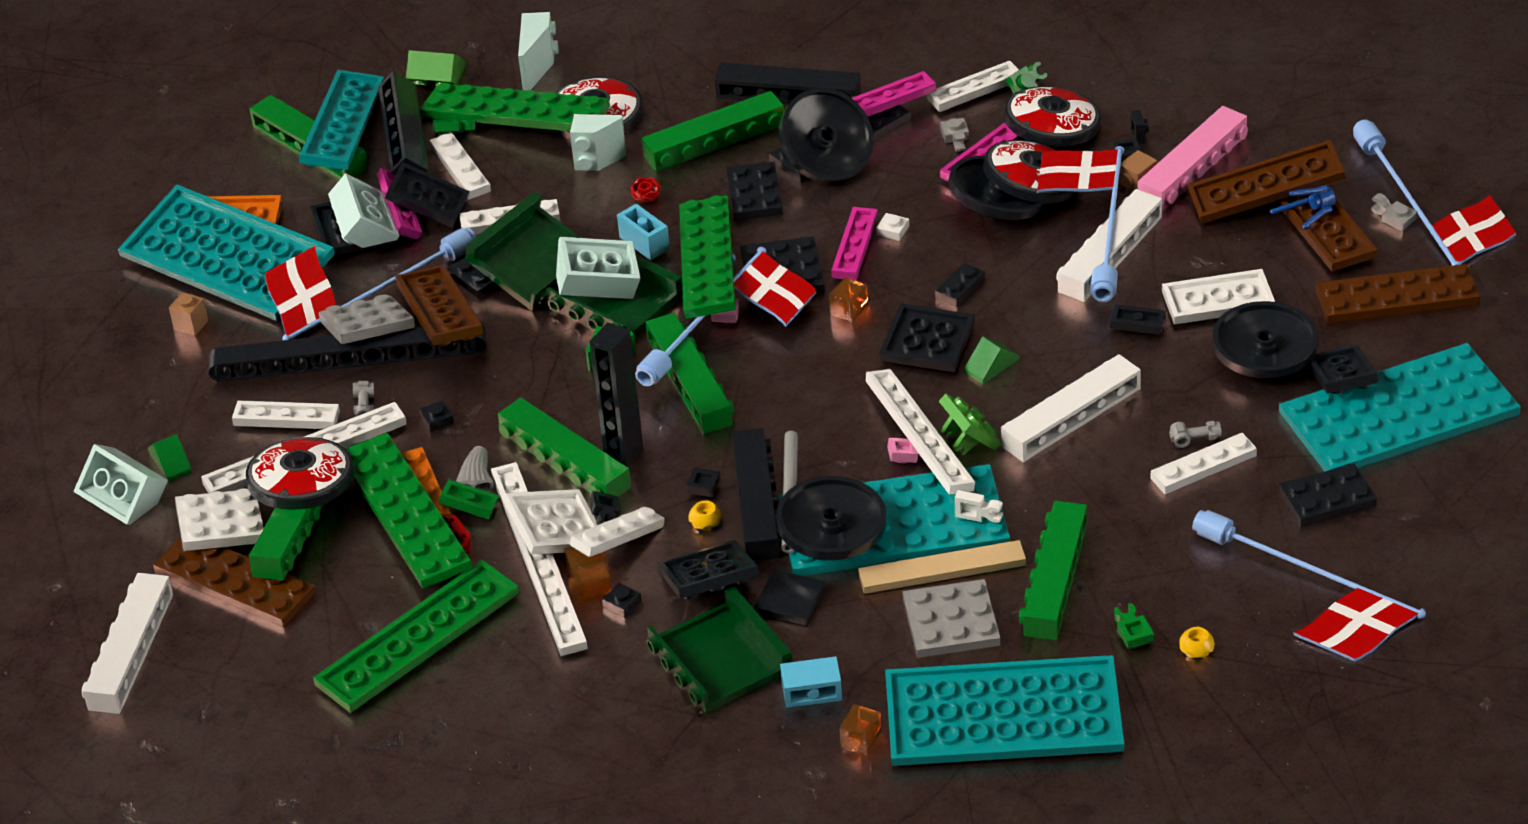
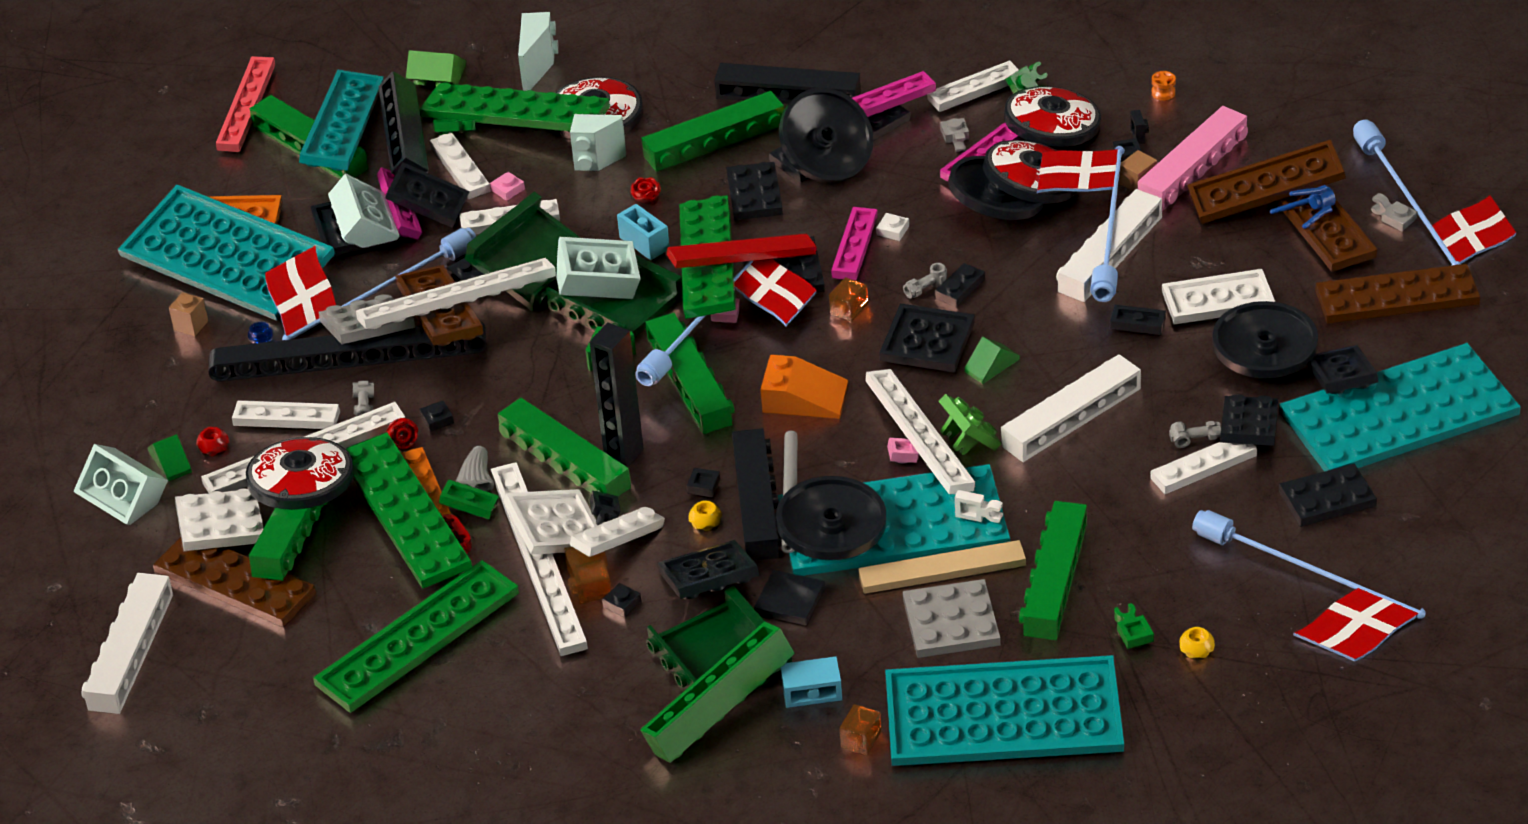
(212, 441): none -> red plate
(248, 94): none -> coral plate
(260, 333): none -> clear blue plate
(409, 432): none -> red plate
(448, 295): none -> white plate
(507, 186): none -> bright pink plate
(717, 692): none -> green brick
(741, 250): none -> red tile
(801, 389): none -> orange slope
(937, 277): none -> light grey bar
(1163, 85): none -> orange wheel
(1249, 420): none -> black plate

